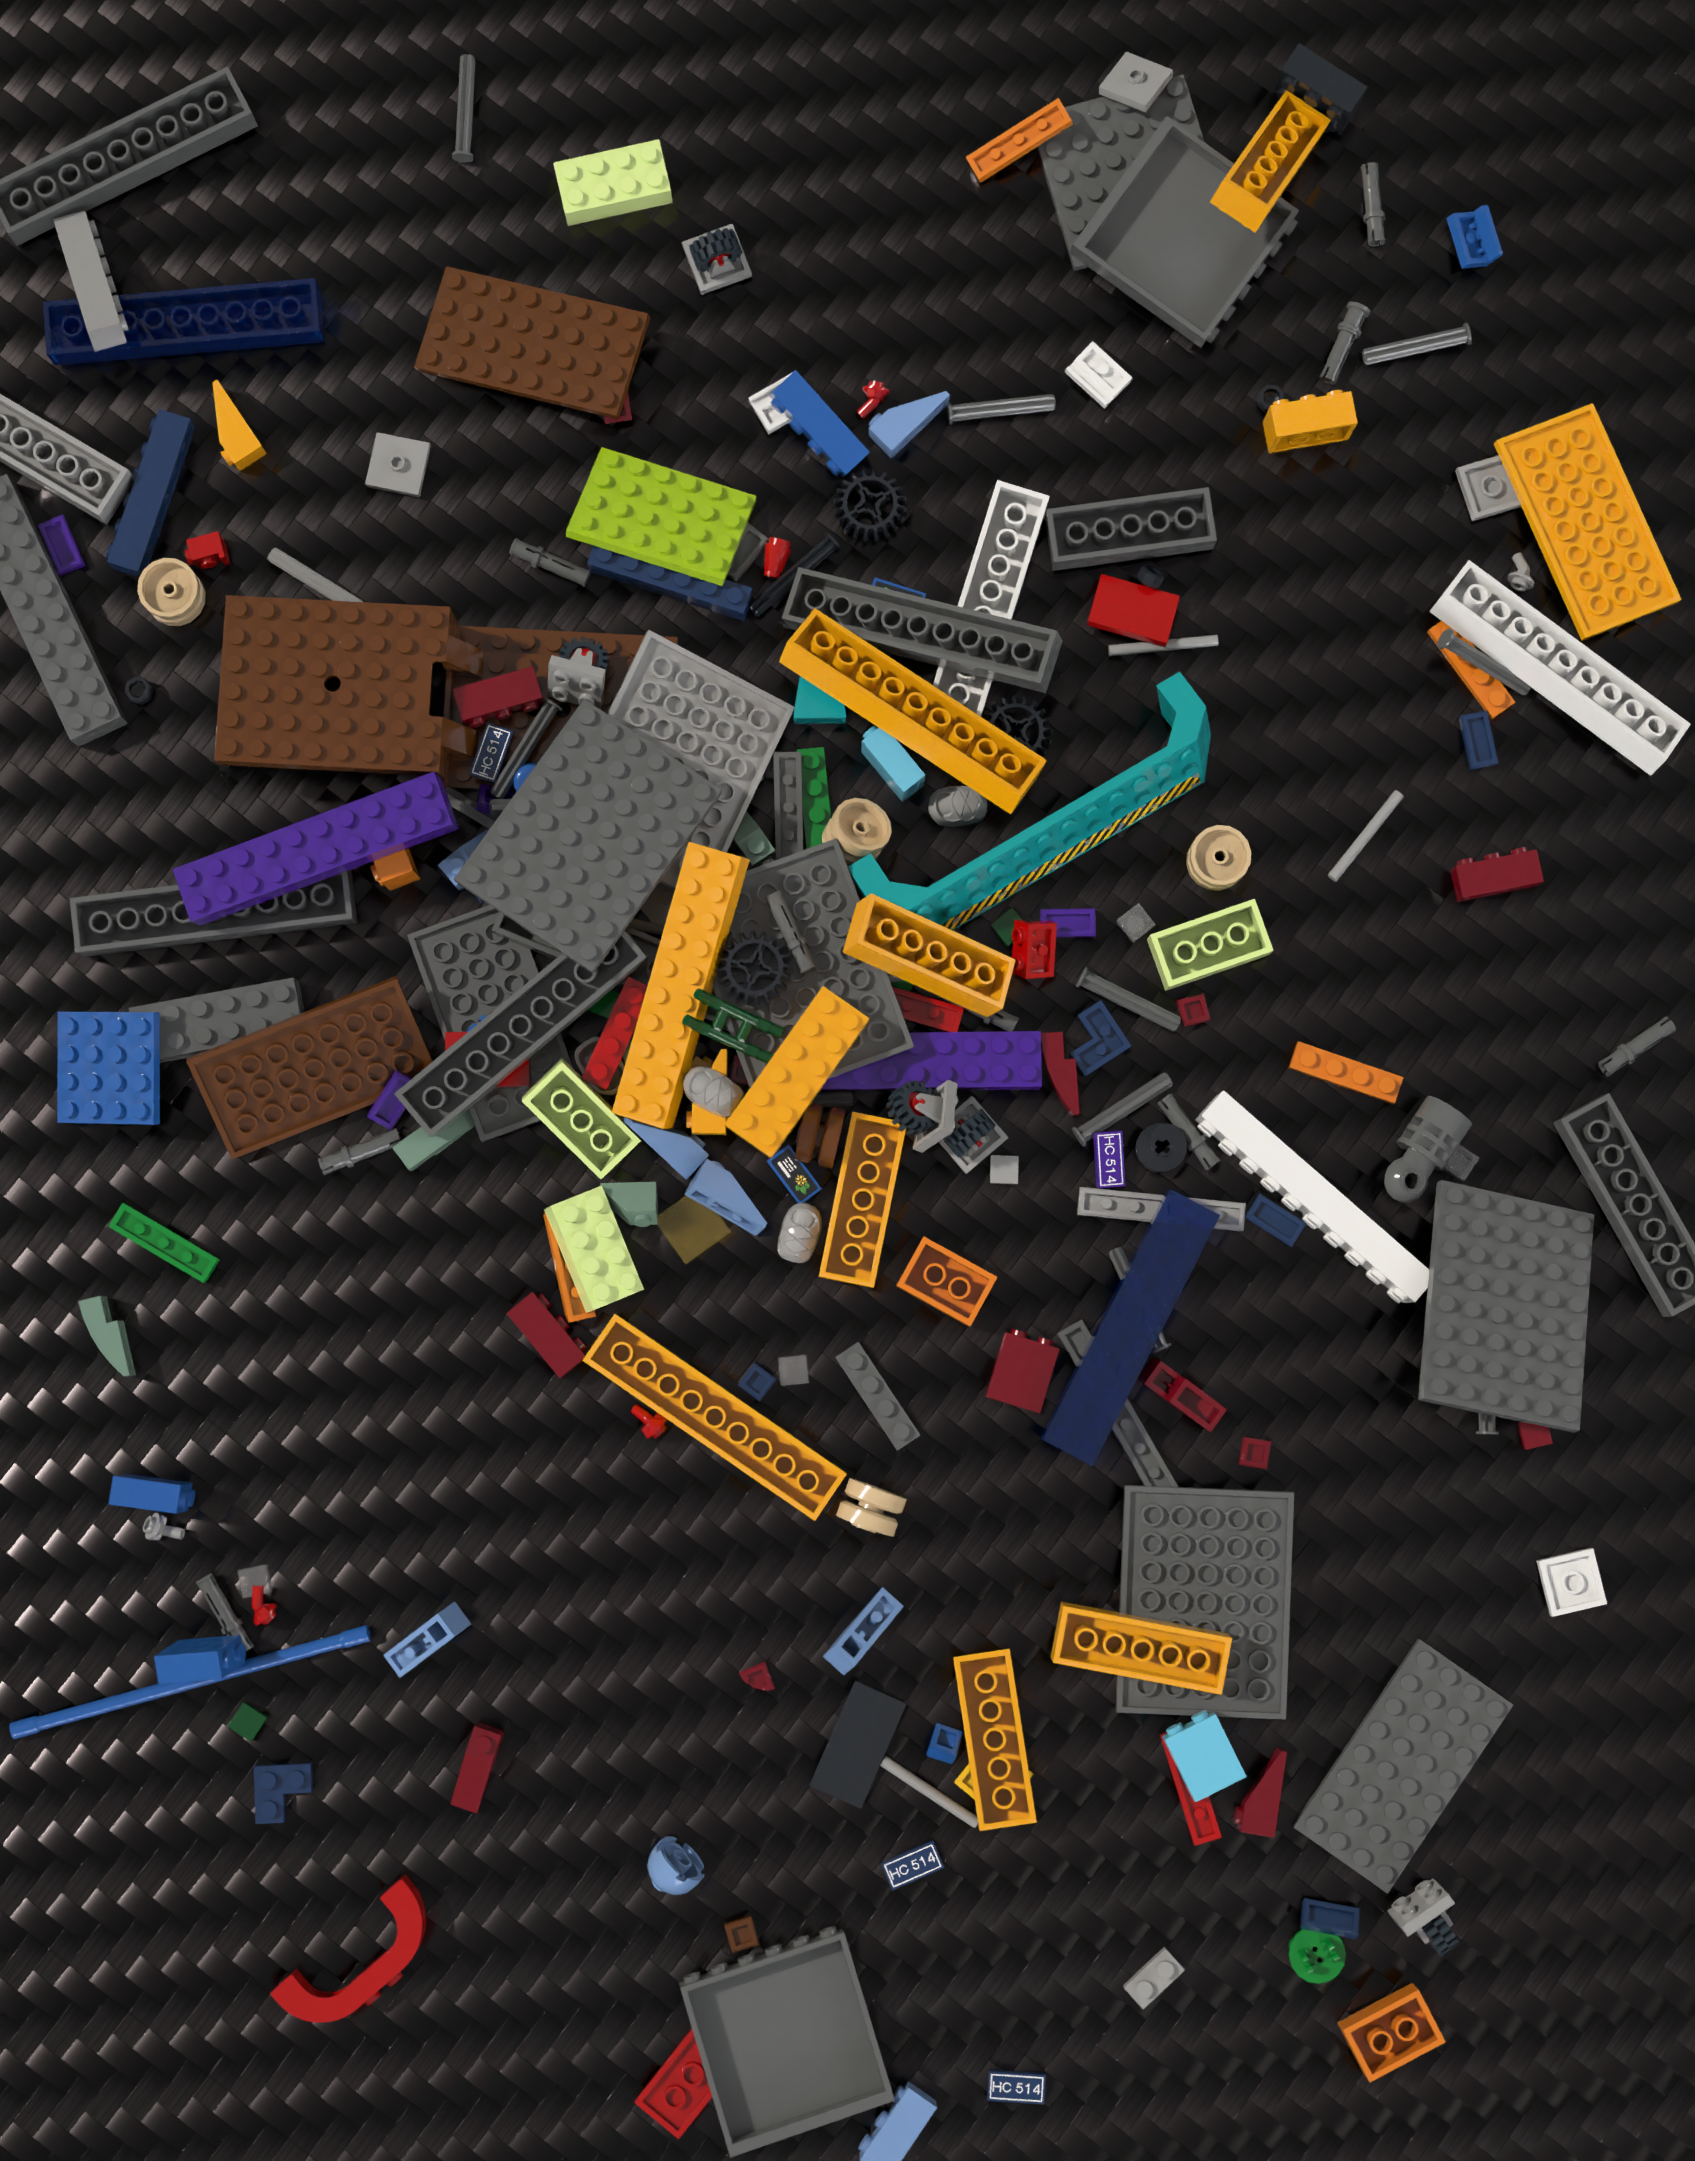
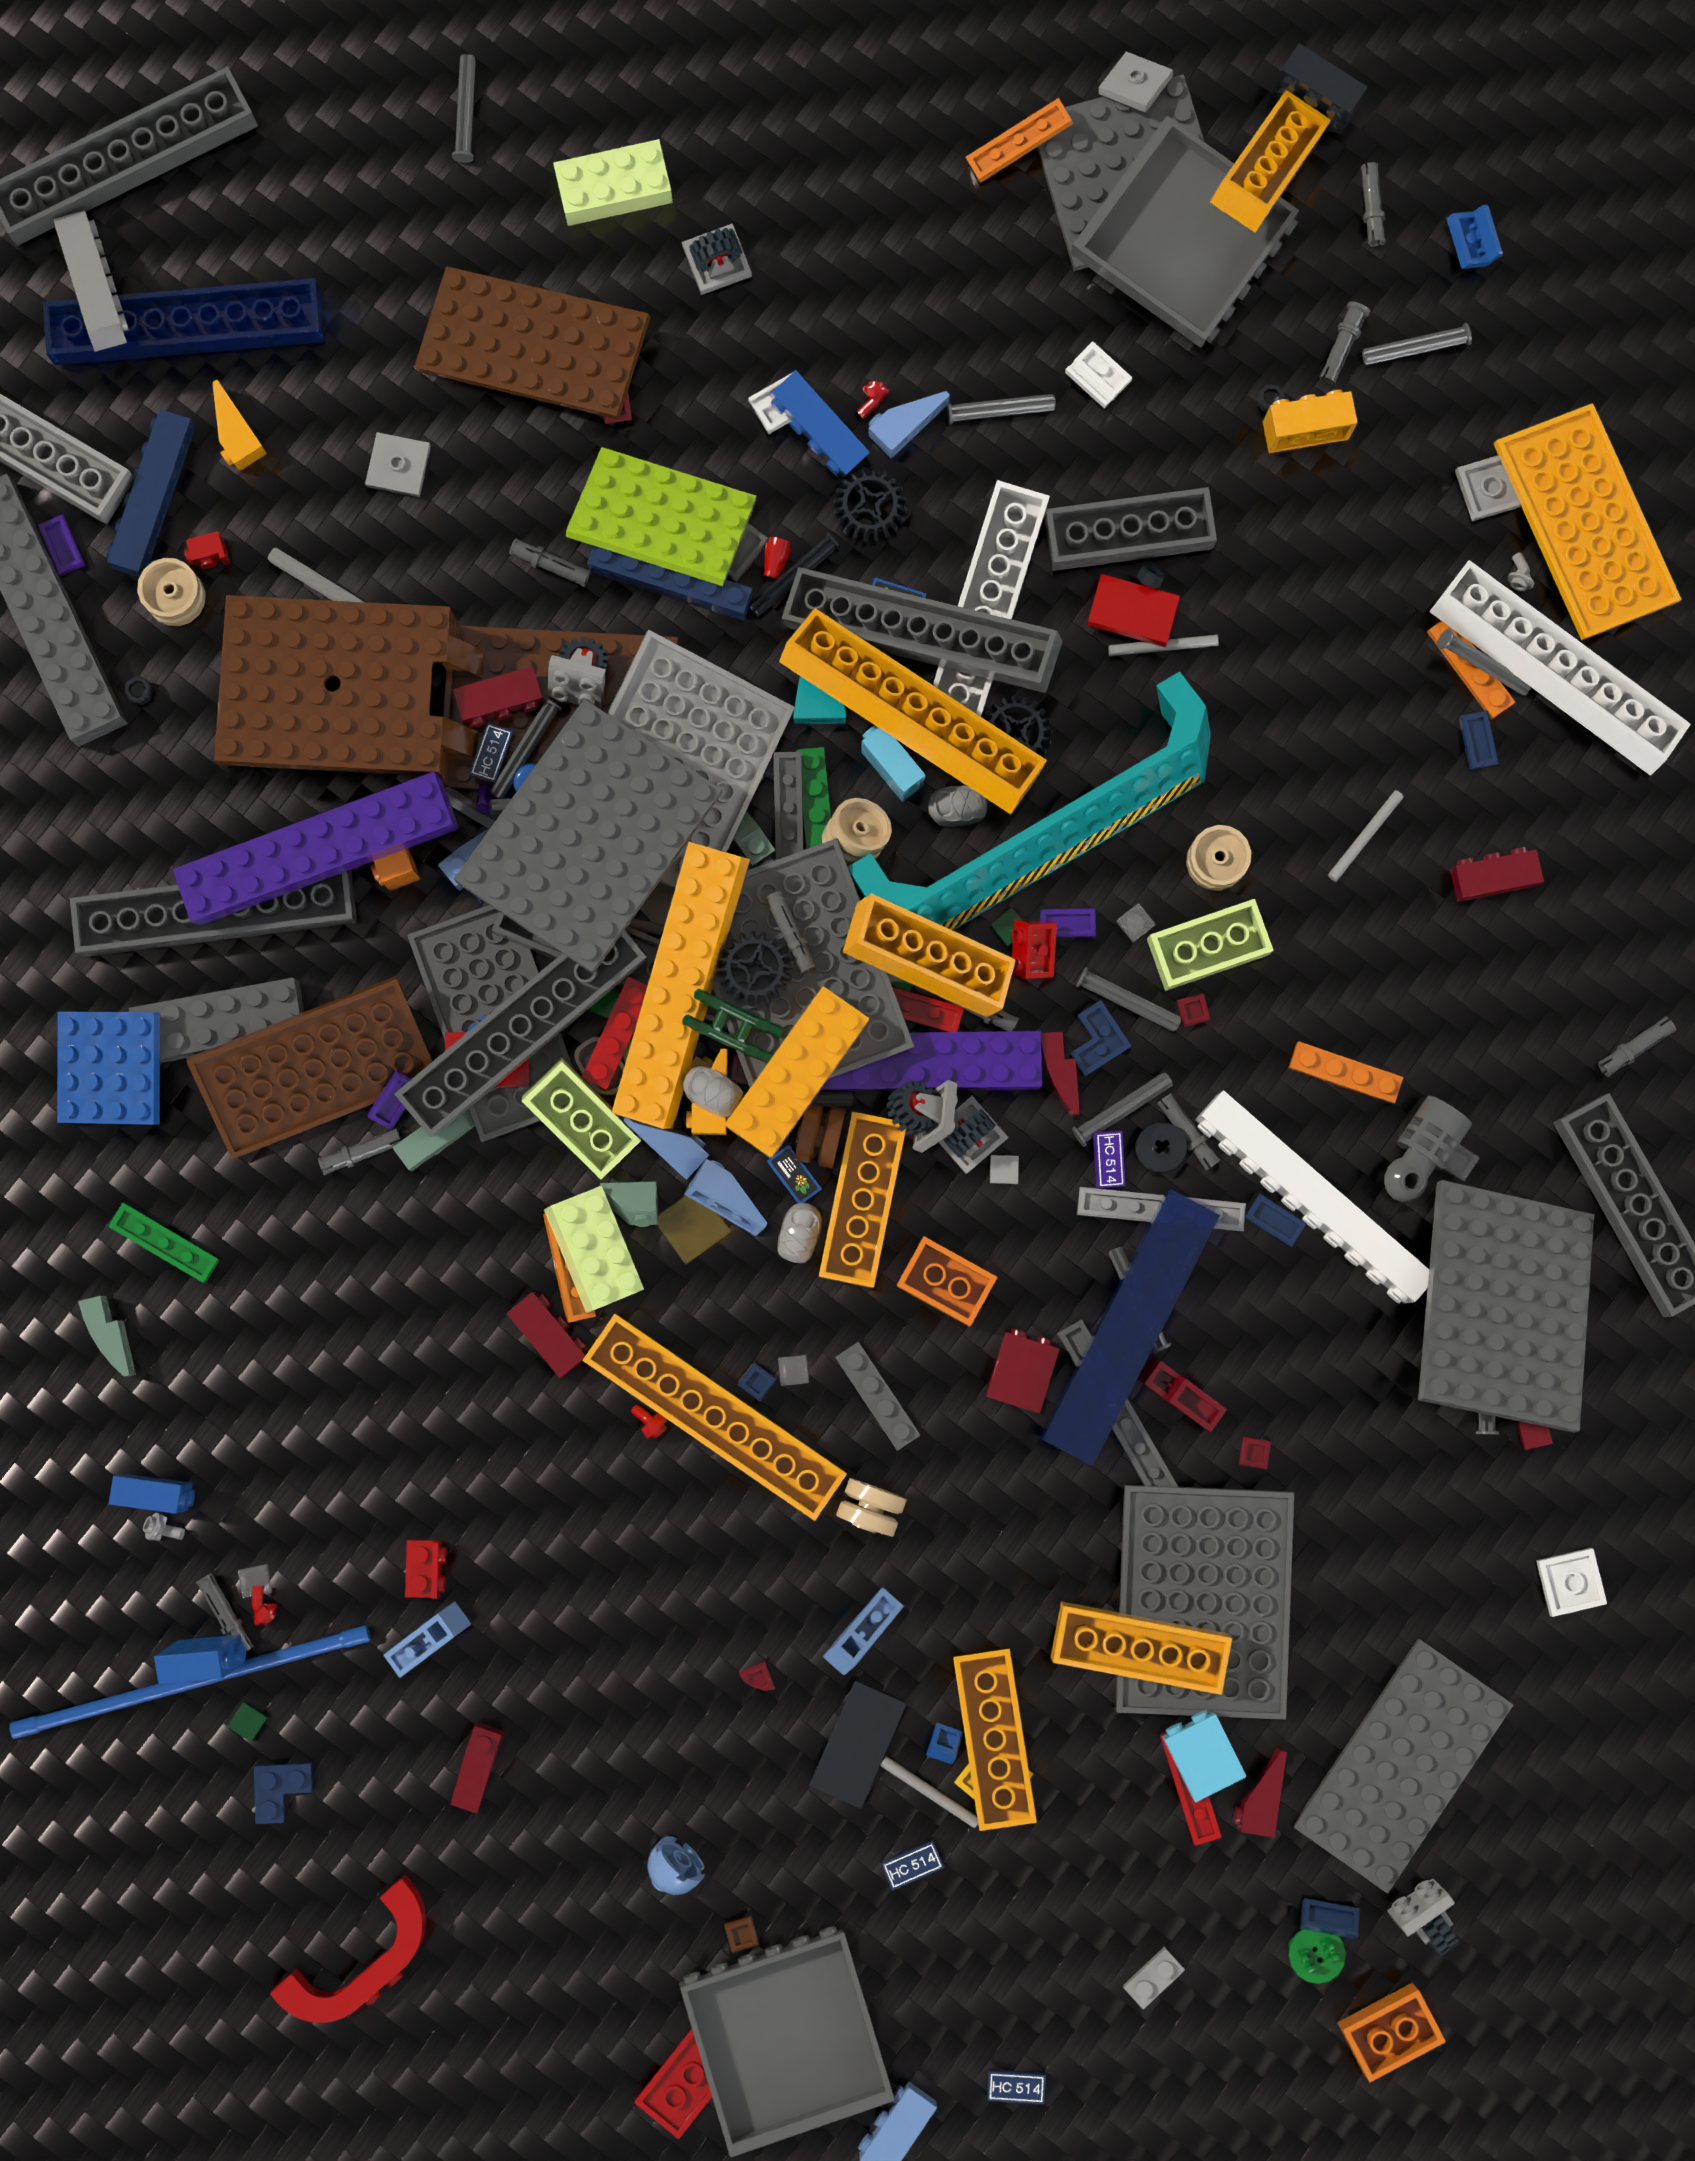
(424, 1568): none -> red bracket

